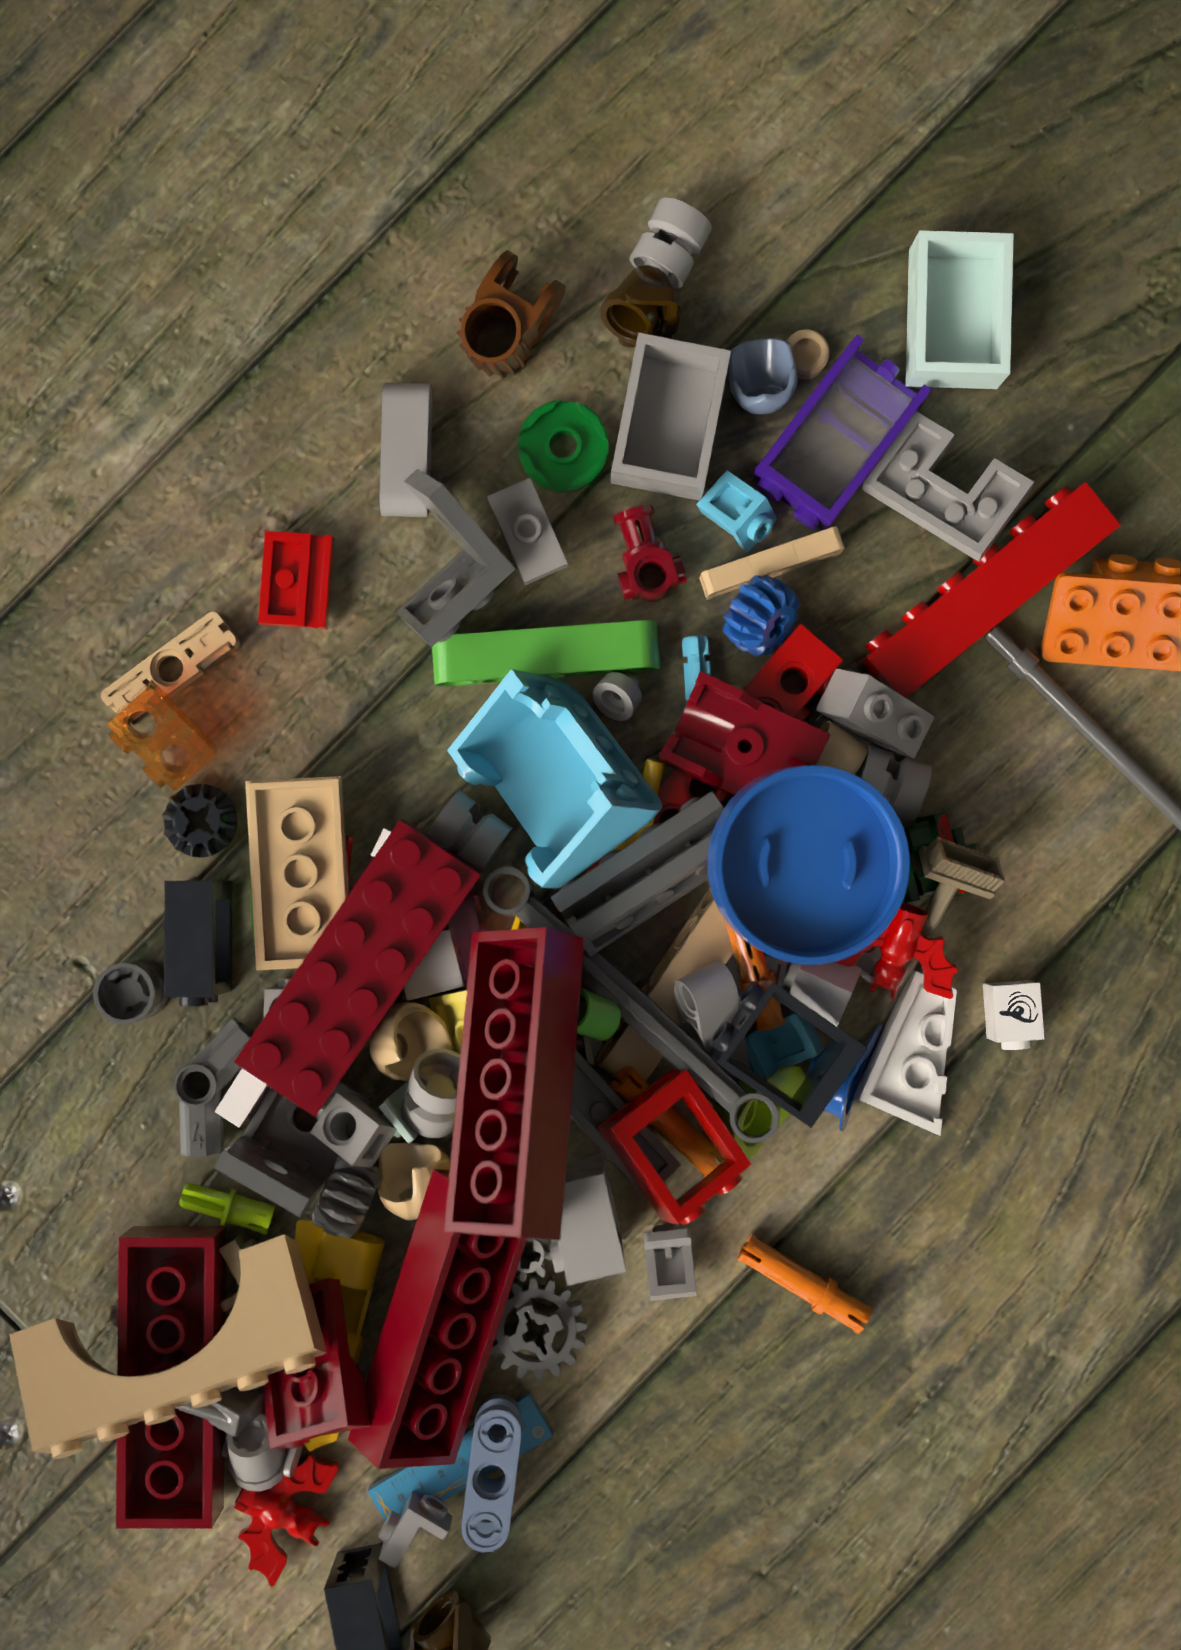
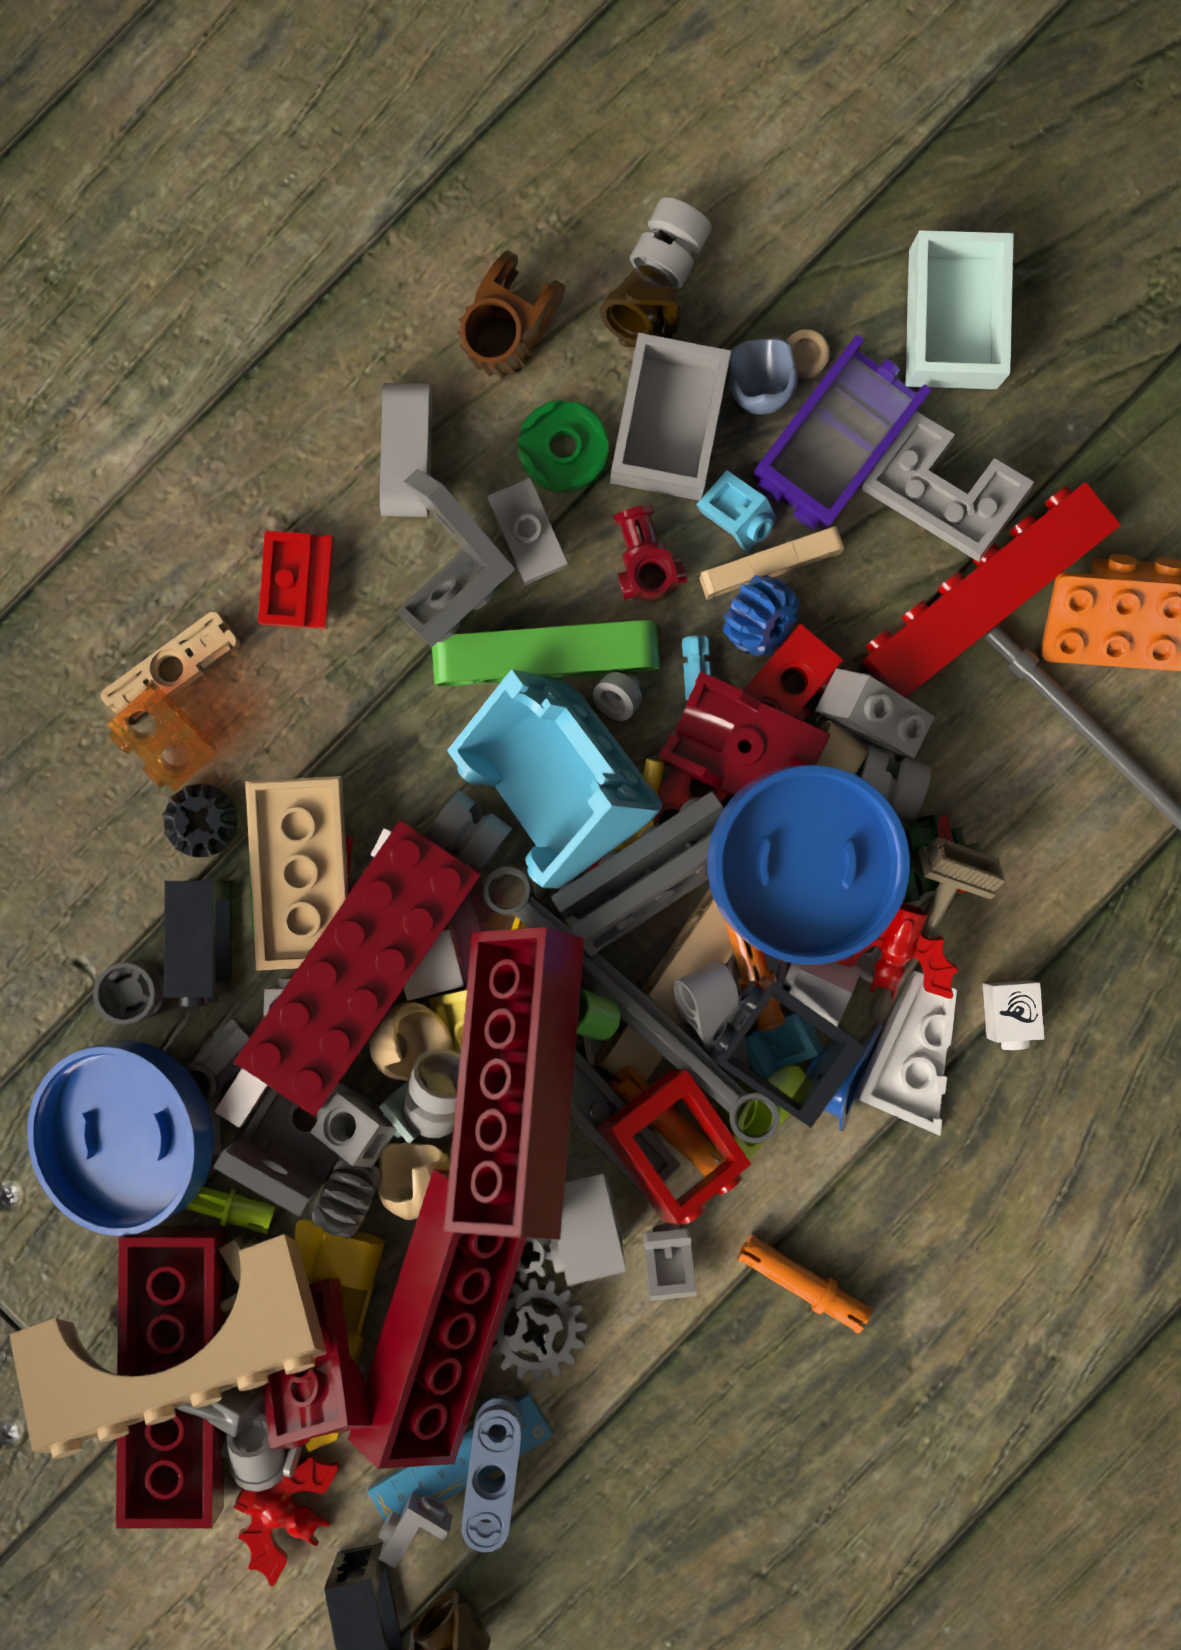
(120, 1137): none -> piece

